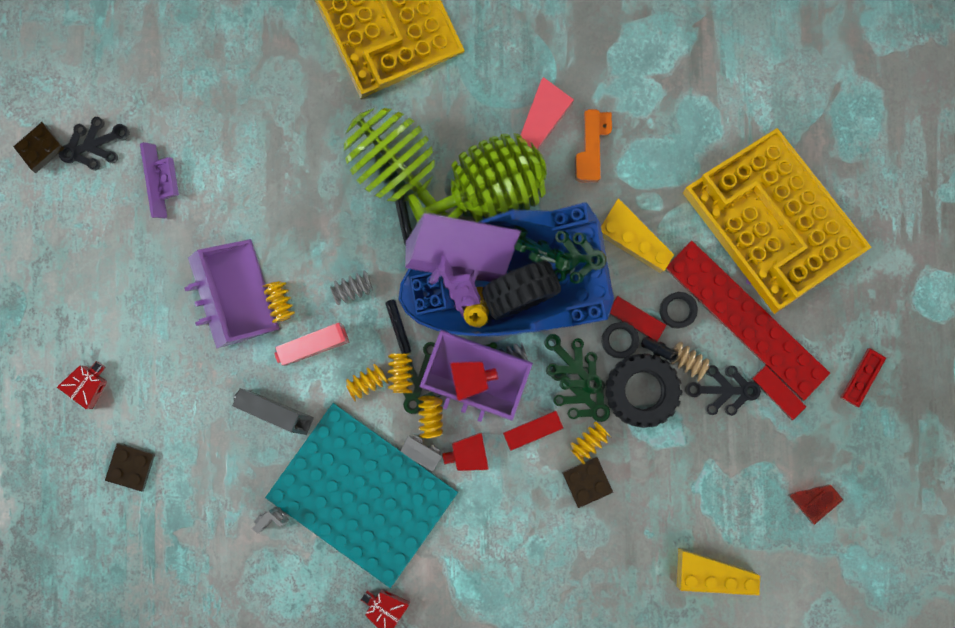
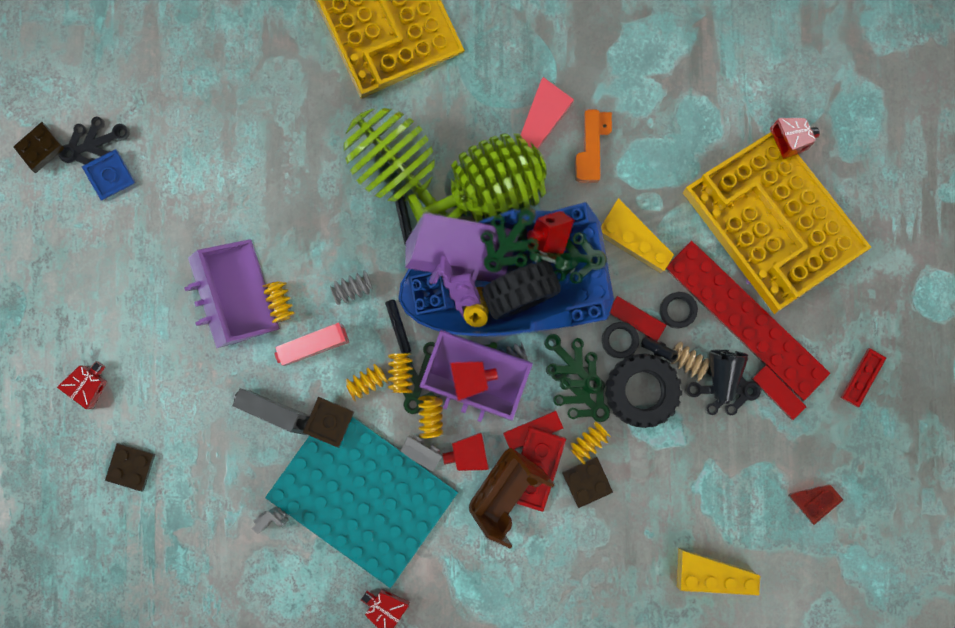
(108, 174): none -> blue tile
(159, 179): medium lavender bracket -> none
(328, 422): none -> dark brown plate
(502, 491): none -> reddish brown windscreen
(507, 243): none -> dark green plant
(544, 451): none -> red tile
(552, 232): none -> red torso
(726, 373): none -> black cone
(793, 135): none -> torso

